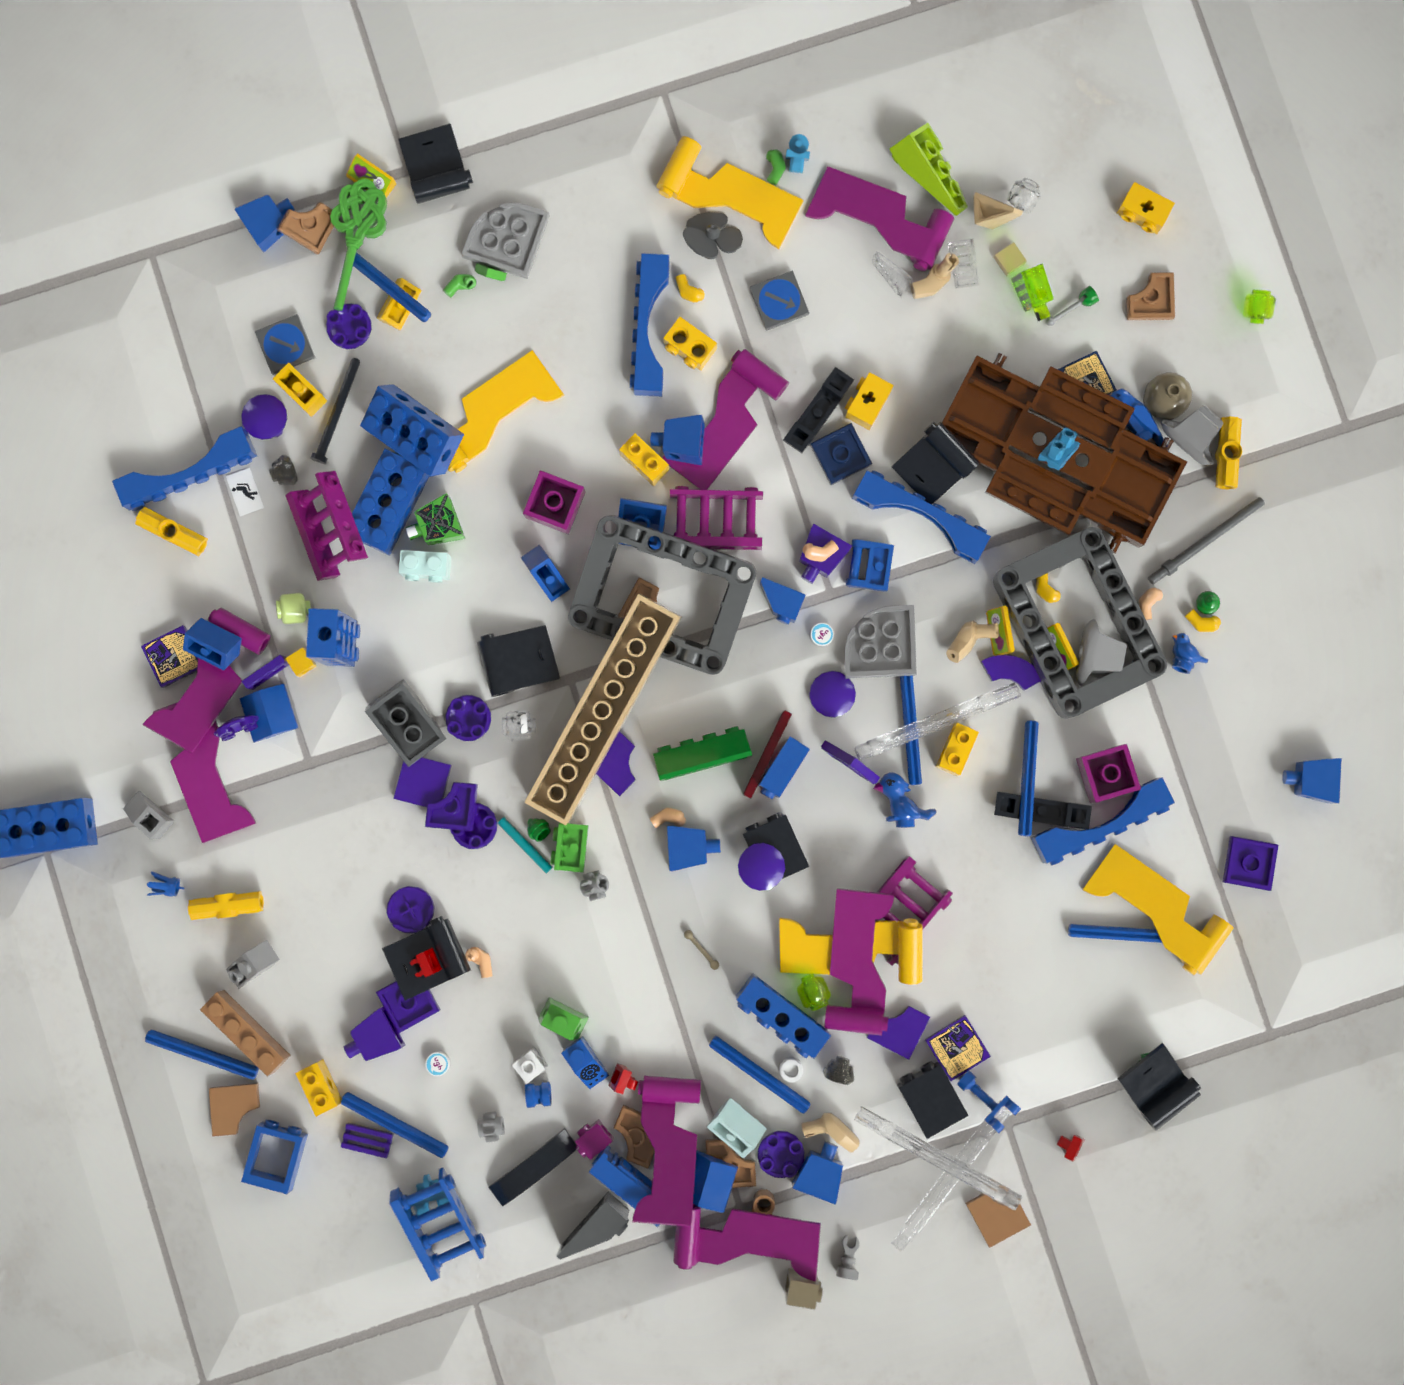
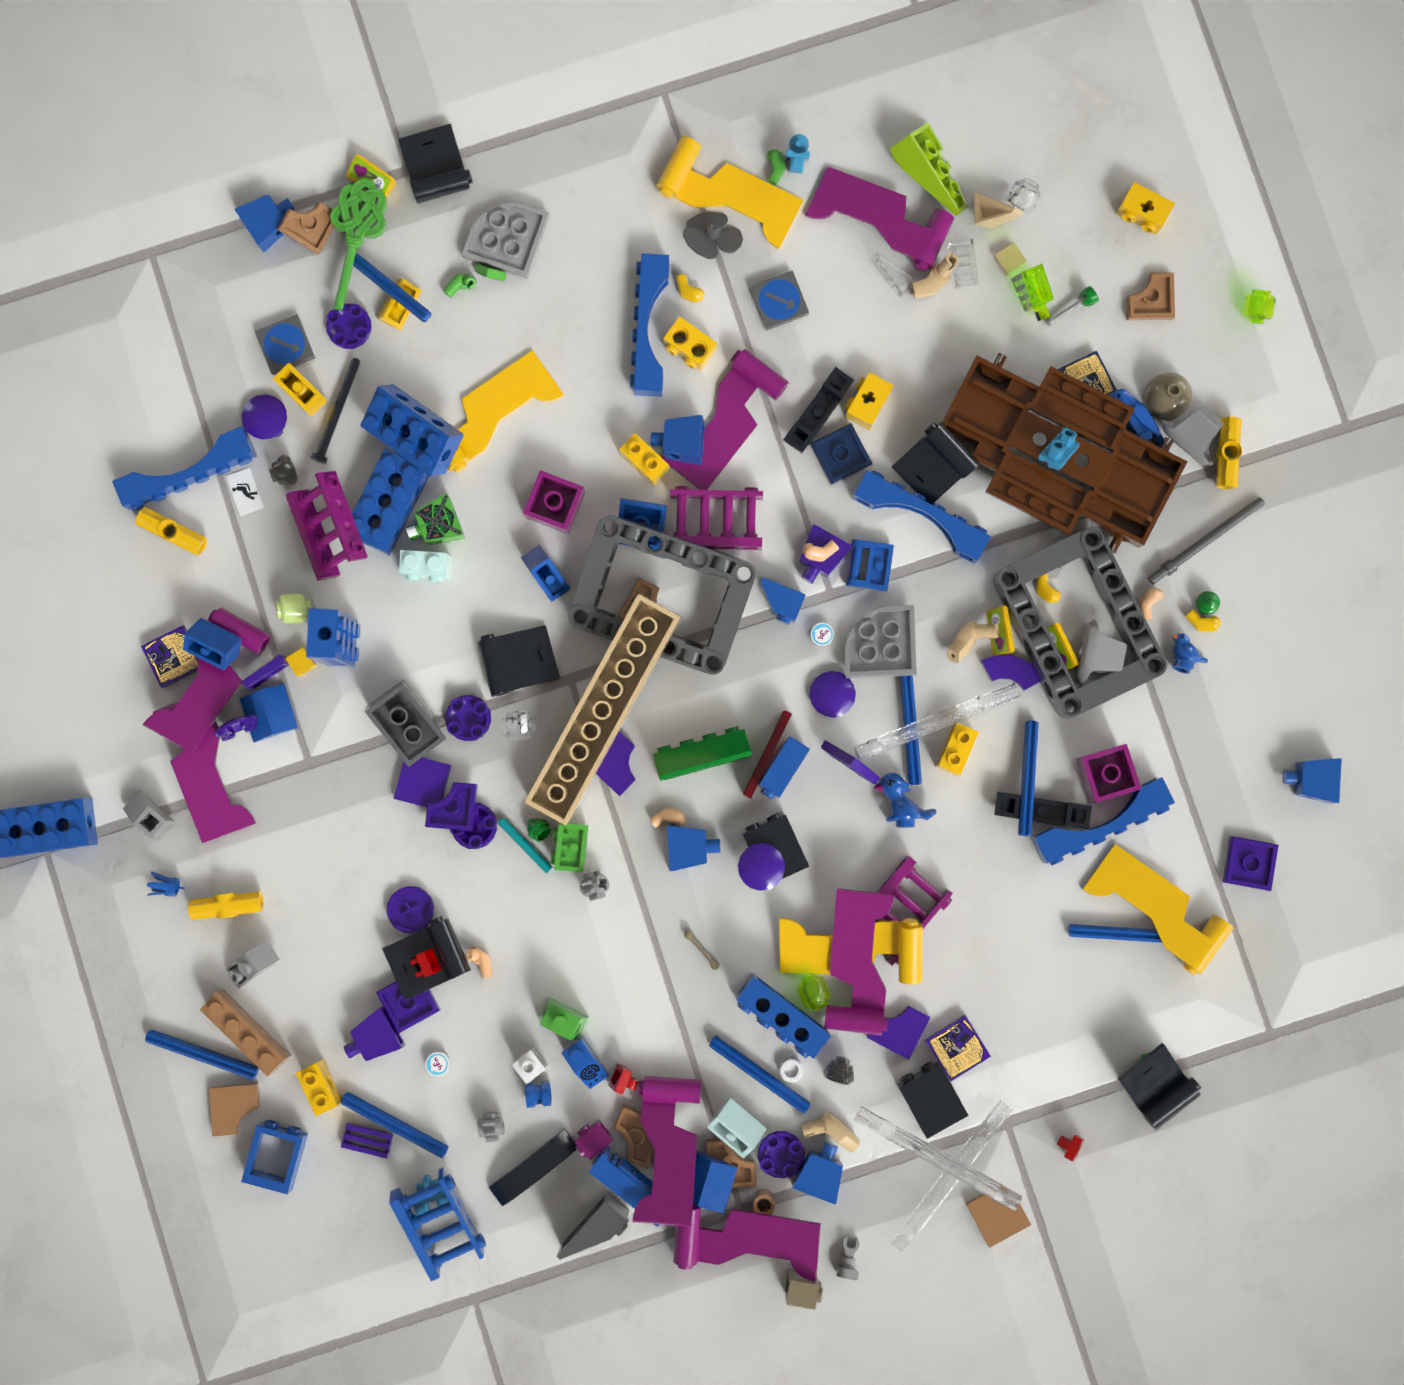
(968, 1082): blue bar -> none

